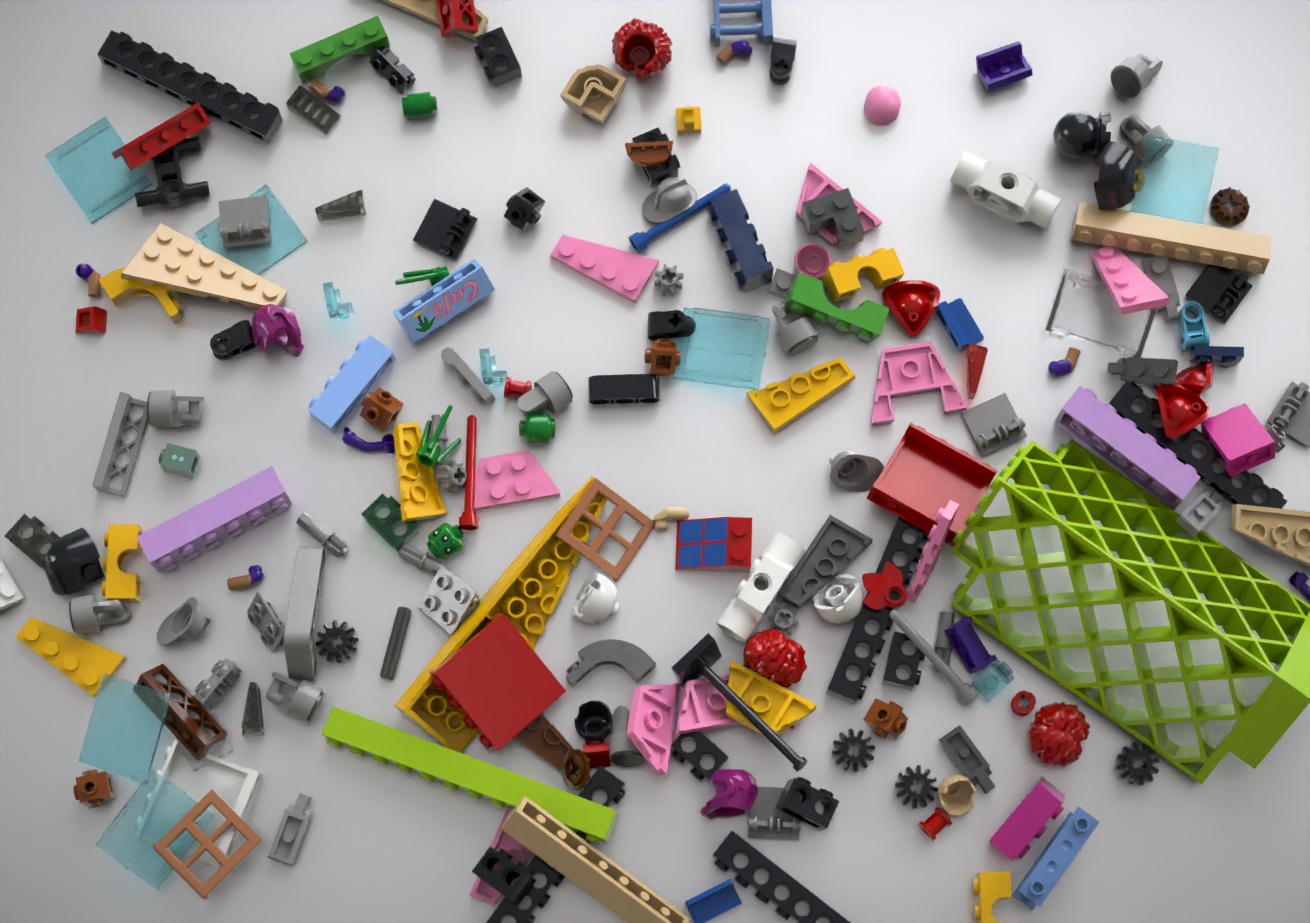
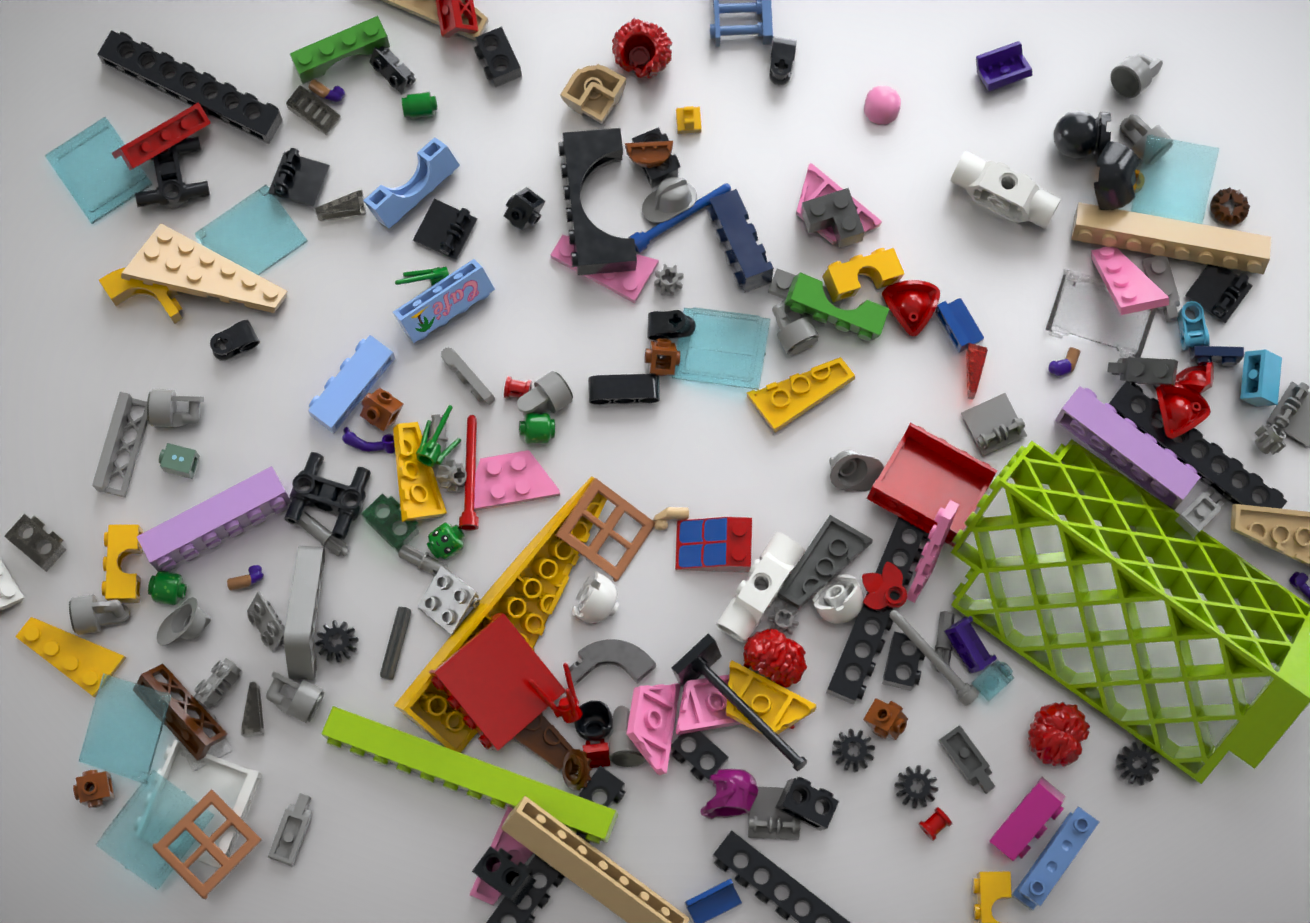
(72, 563): black brick -> none
(90, 276): arm -> none
(91, 320): red slope -> none
(167, 588): none -> green head
(244, 221): light grey hinge -> none
(276, 325): magenta helmet -> none
(298, 178): none -> black hinge
(327, 495): none -> black piece
(333, 301): clear light blue bracket -> none
(433, 166): none -> light blue arch
(488, 364): clear light blue bracket -> none
(568, 706): none -> red plant
(594, 249): none -> black arch
(733, 48): arm -> none
(812, 260): bright pink hair -> none
(912, 370): bright pink wing -> none
(956, 795): tan hair -> none
(1021, 711): red bush -> none
(1239, 439): dark pink panel -> none
(1261, 378): none -> medium azure brick

